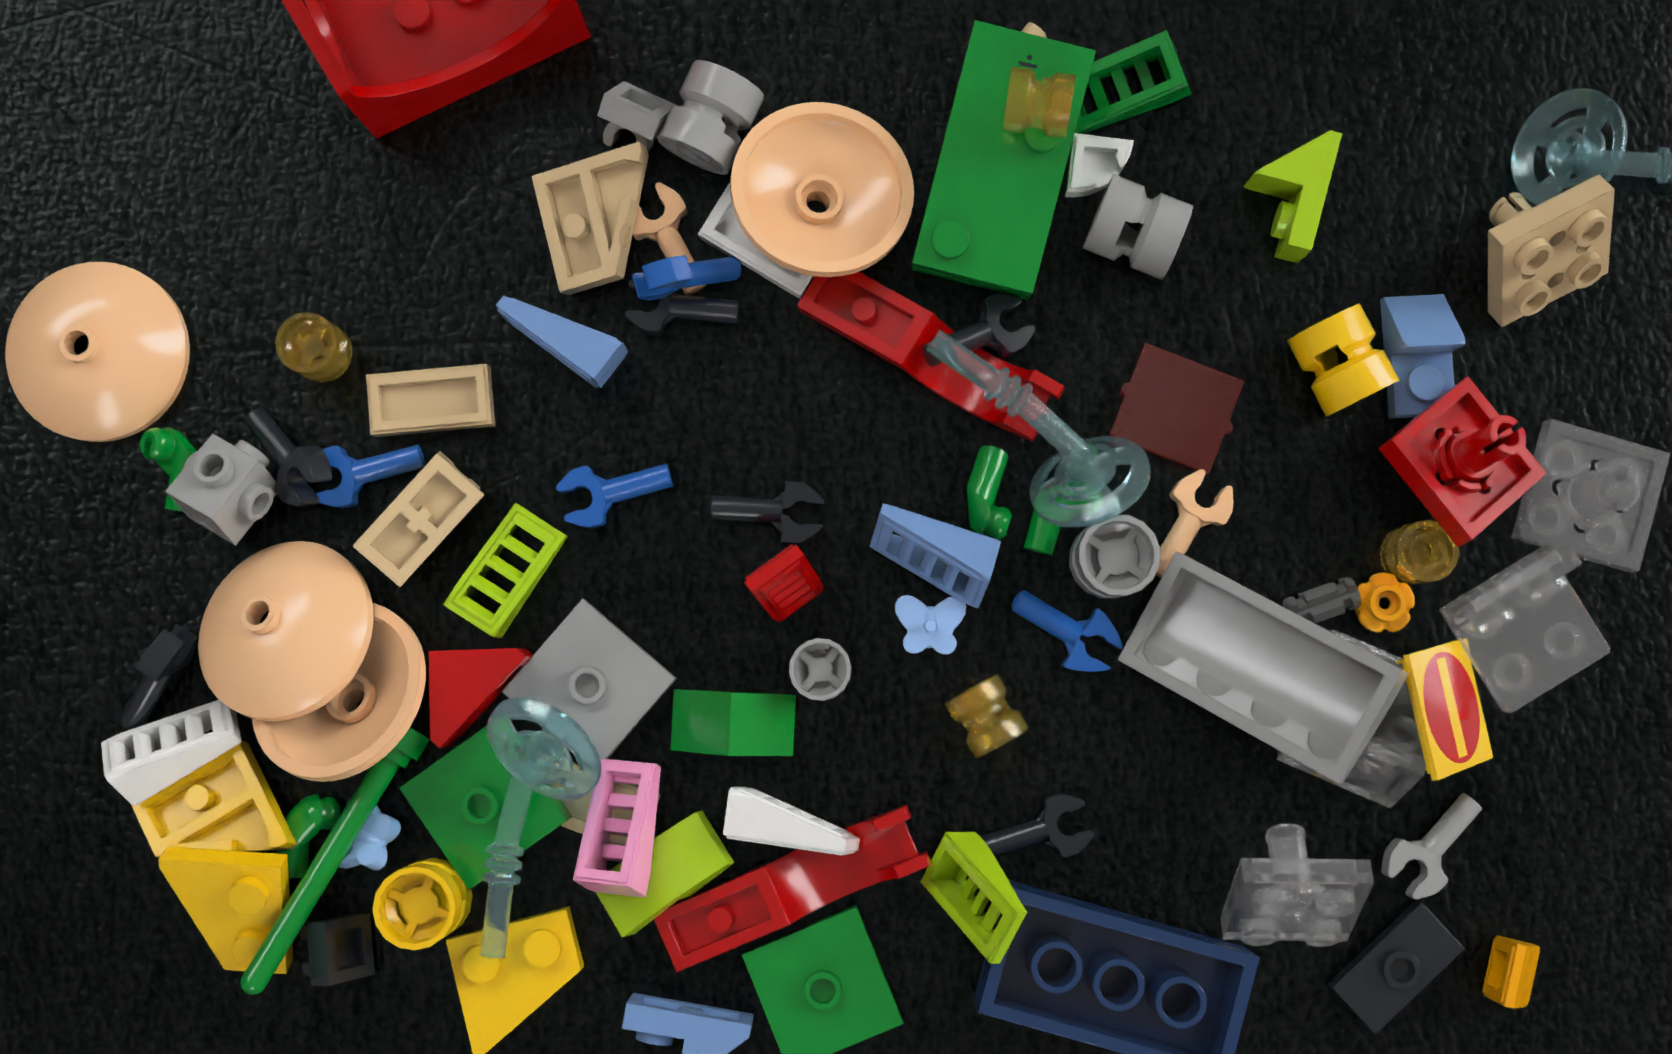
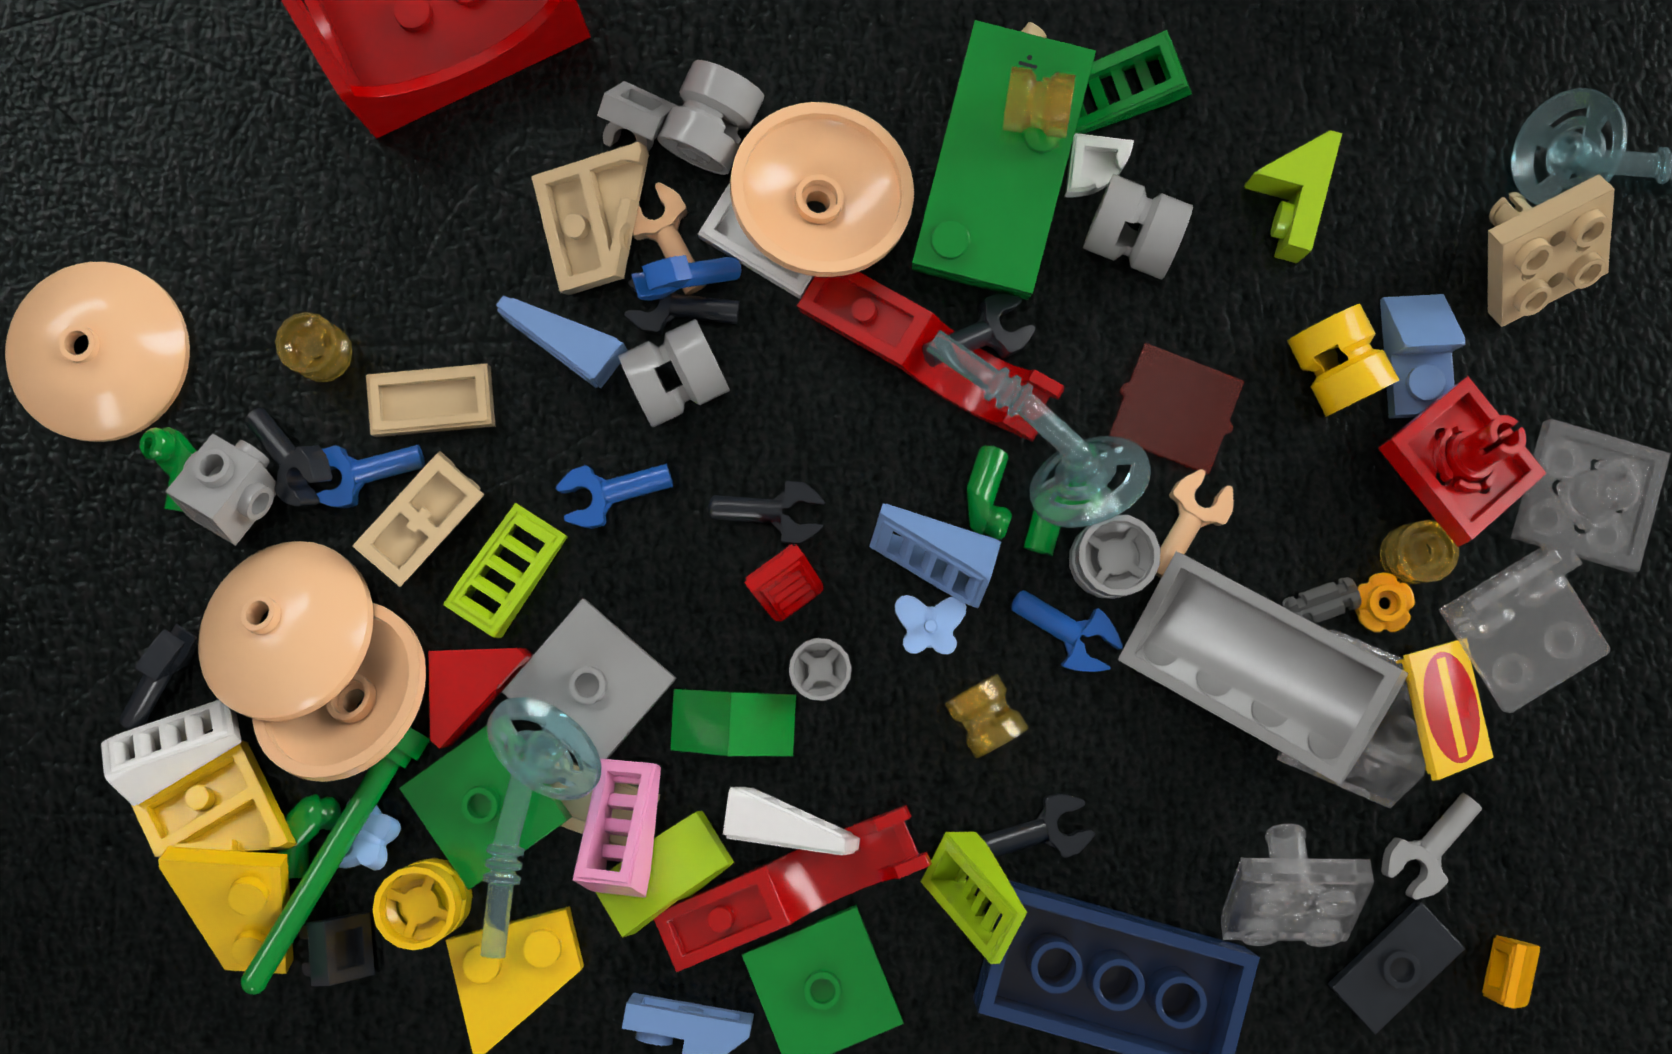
(693, 363): none -> light grey wheel

